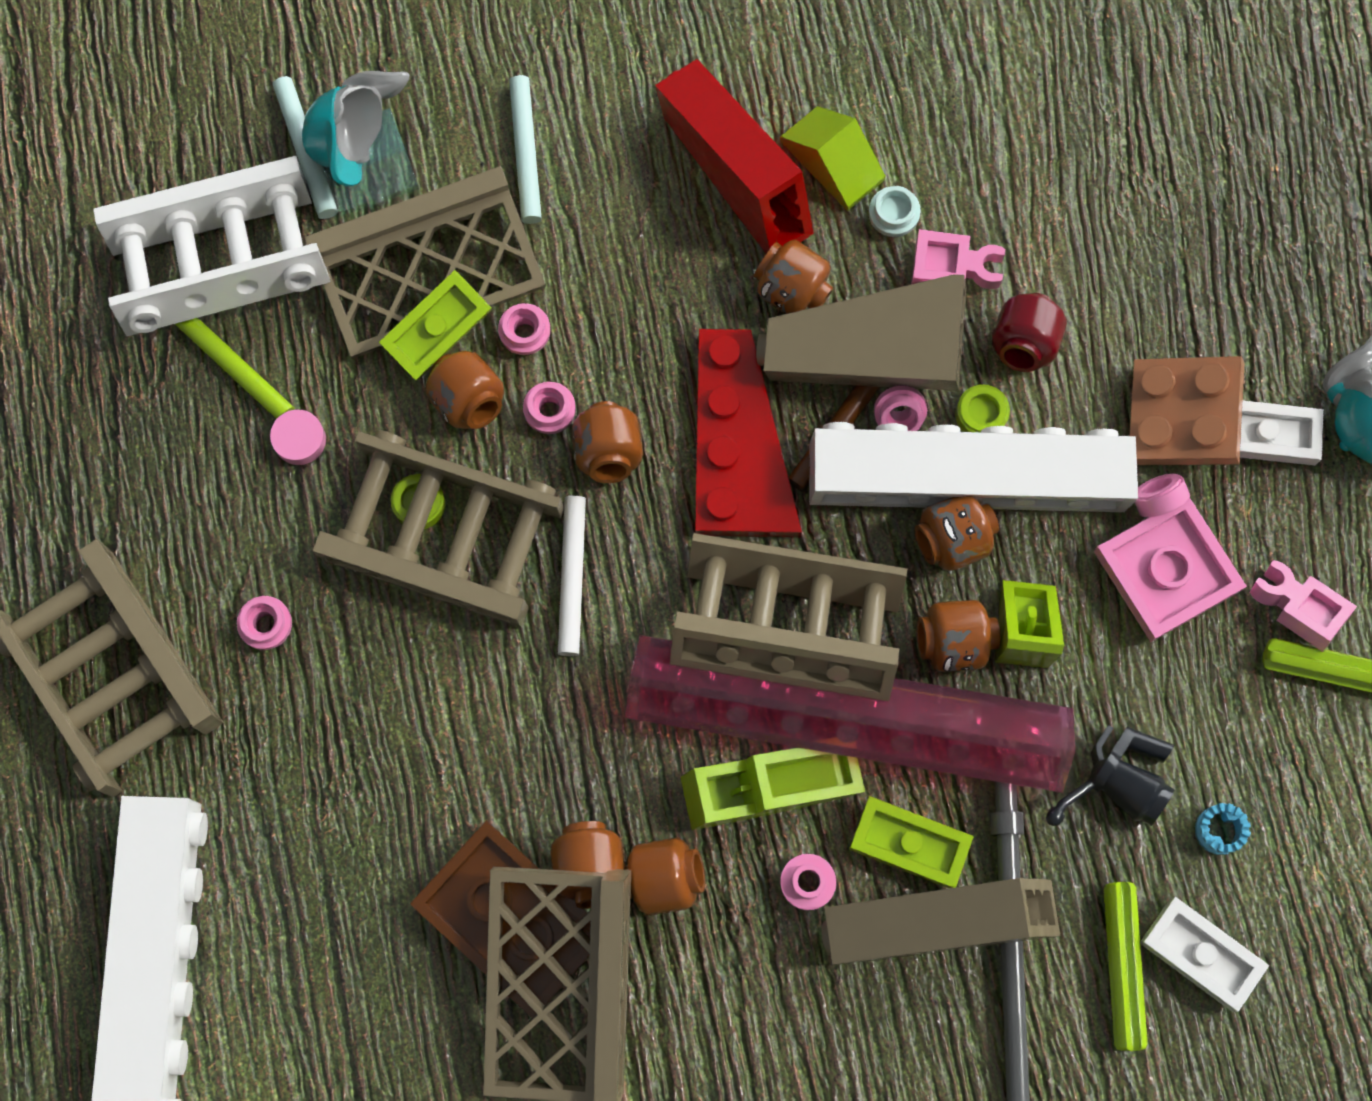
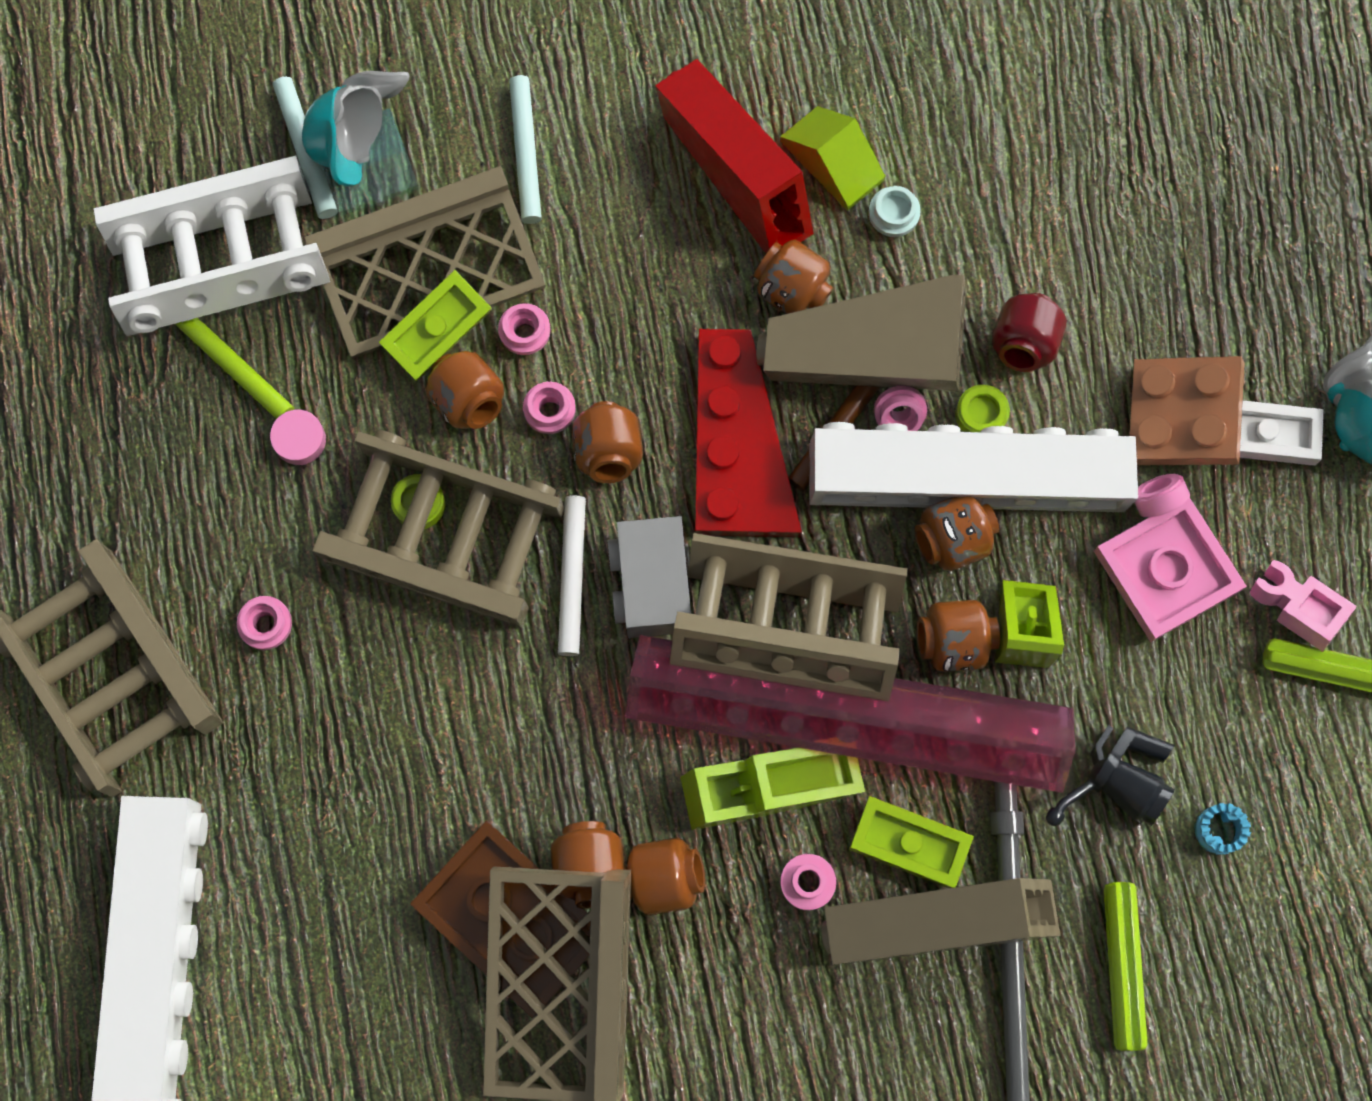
(653, 575): none -> light grey brick
(949, 254): bright pink plate -> none
(1204, 954): white plate -> none

